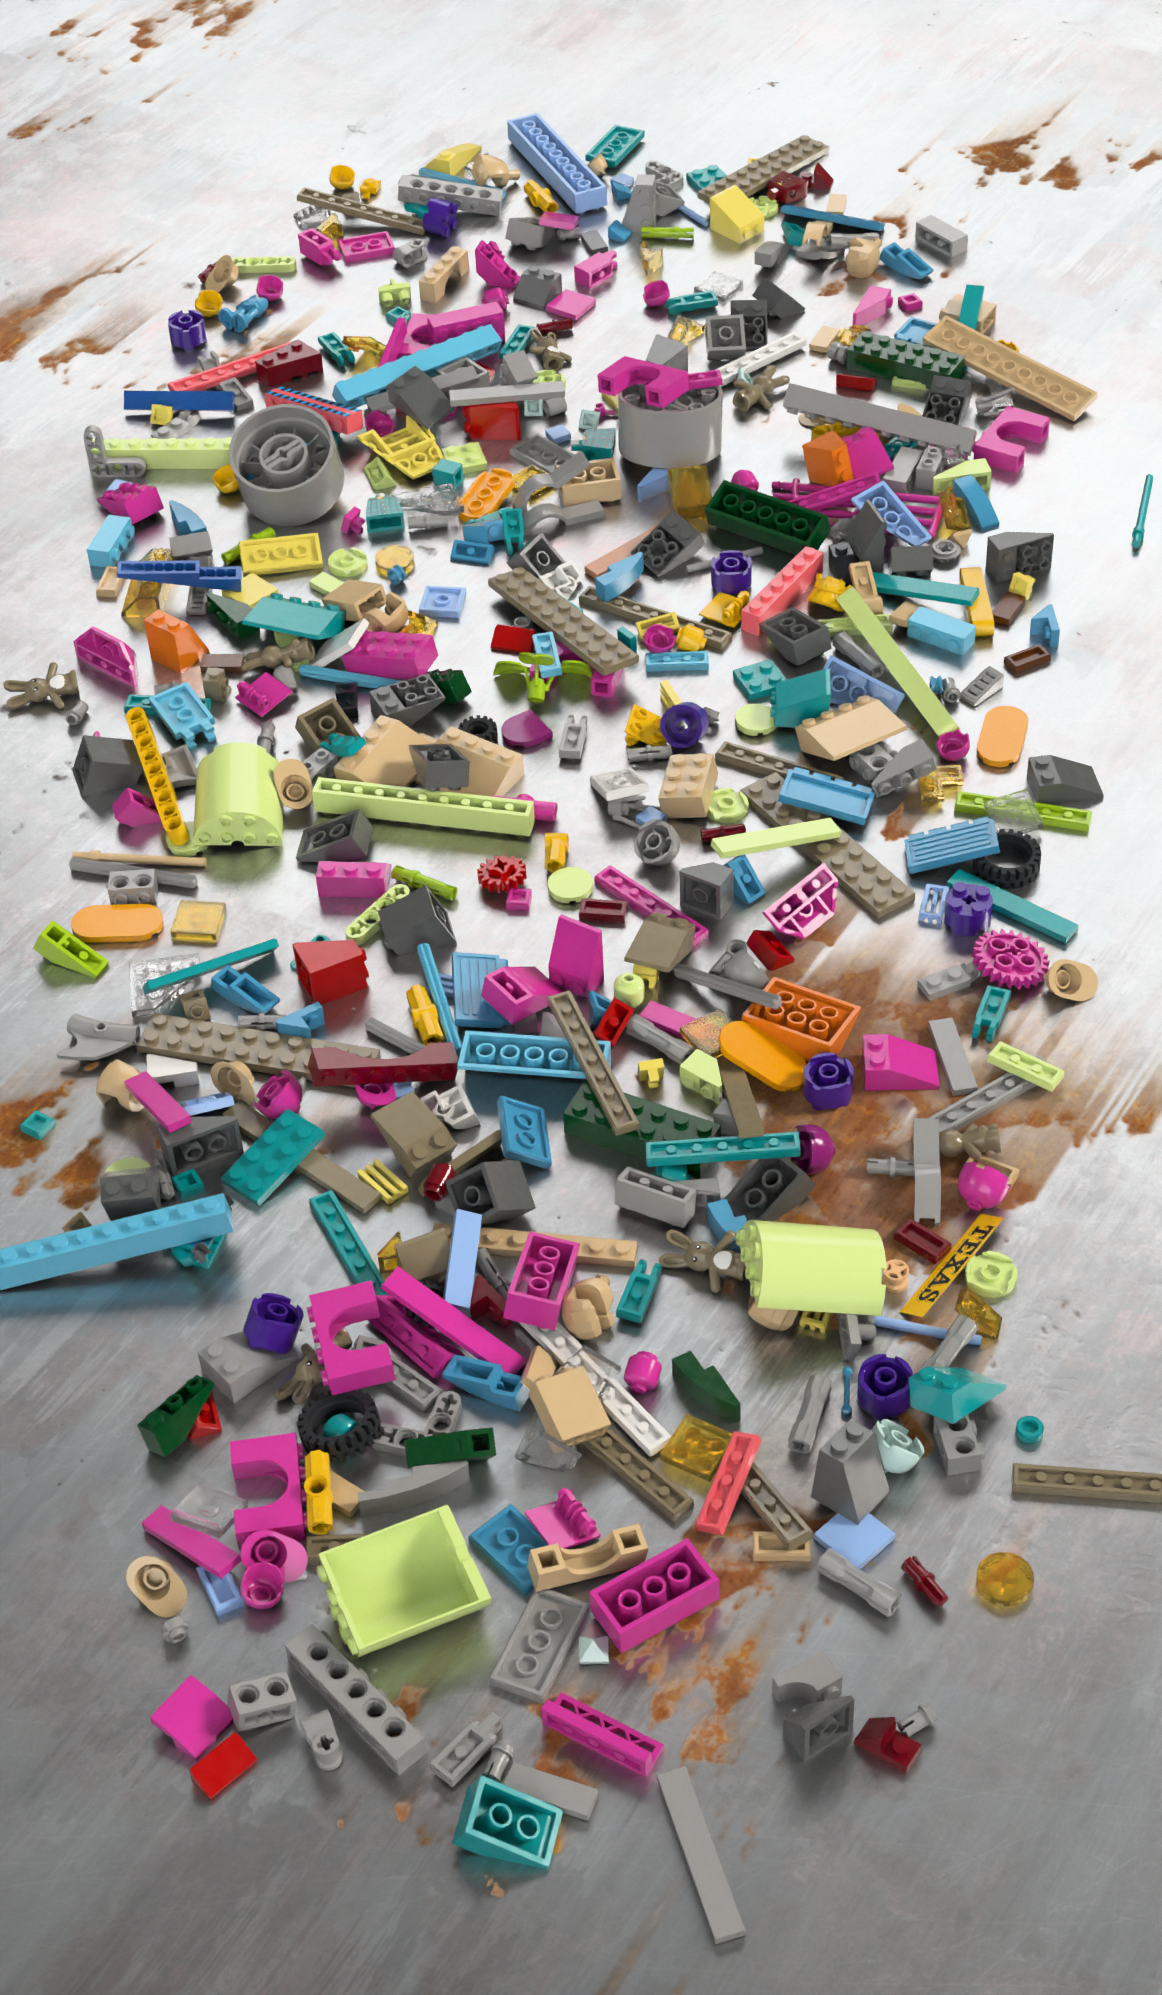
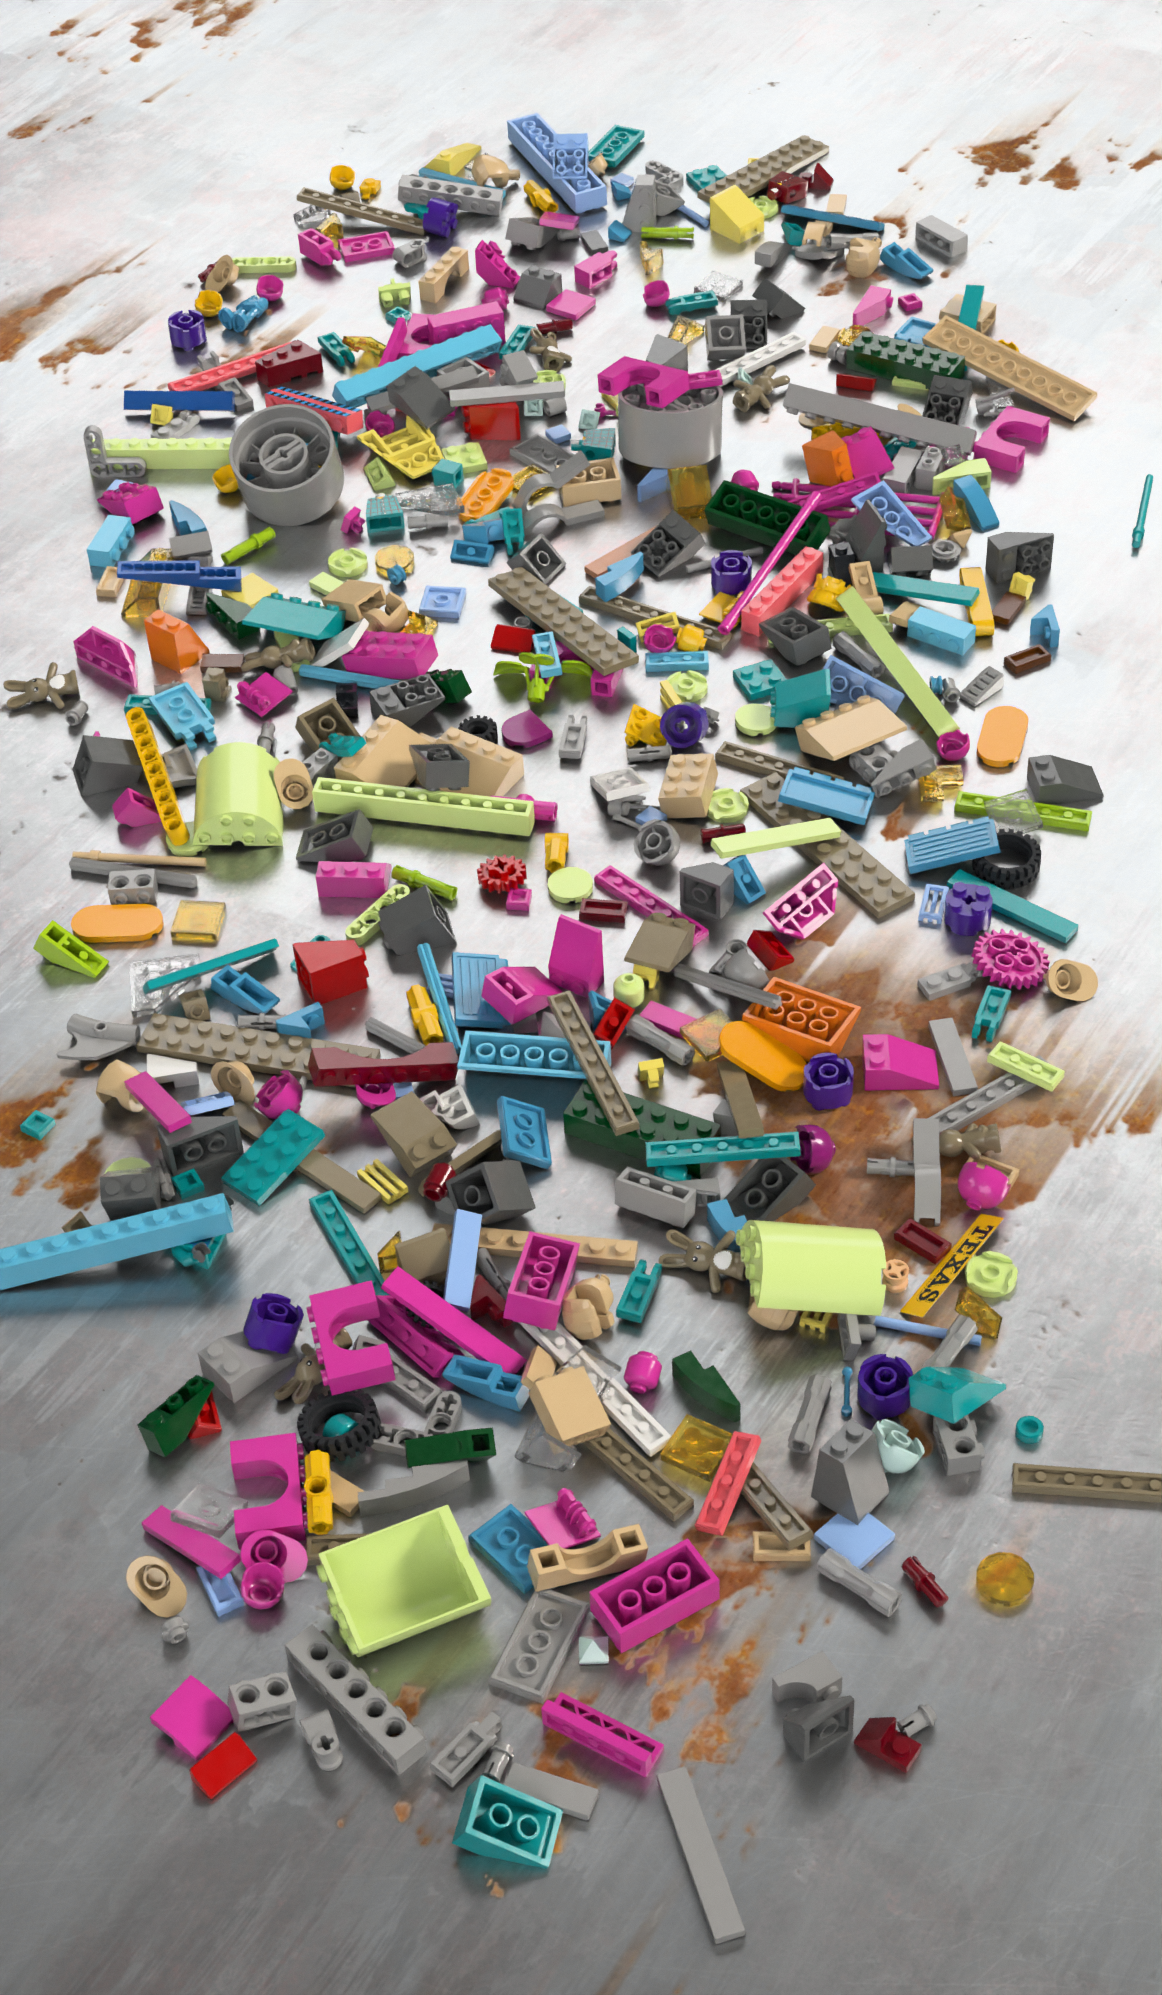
(280, 554): light yellow tile -> none
(563, 579): white slope -> none
(570, 156): none -> light blue slope
(689, 686): none -> yellowish green tile
(702, 1075): yellowish green slope -> none
(731, 618): none -> dark pink piece

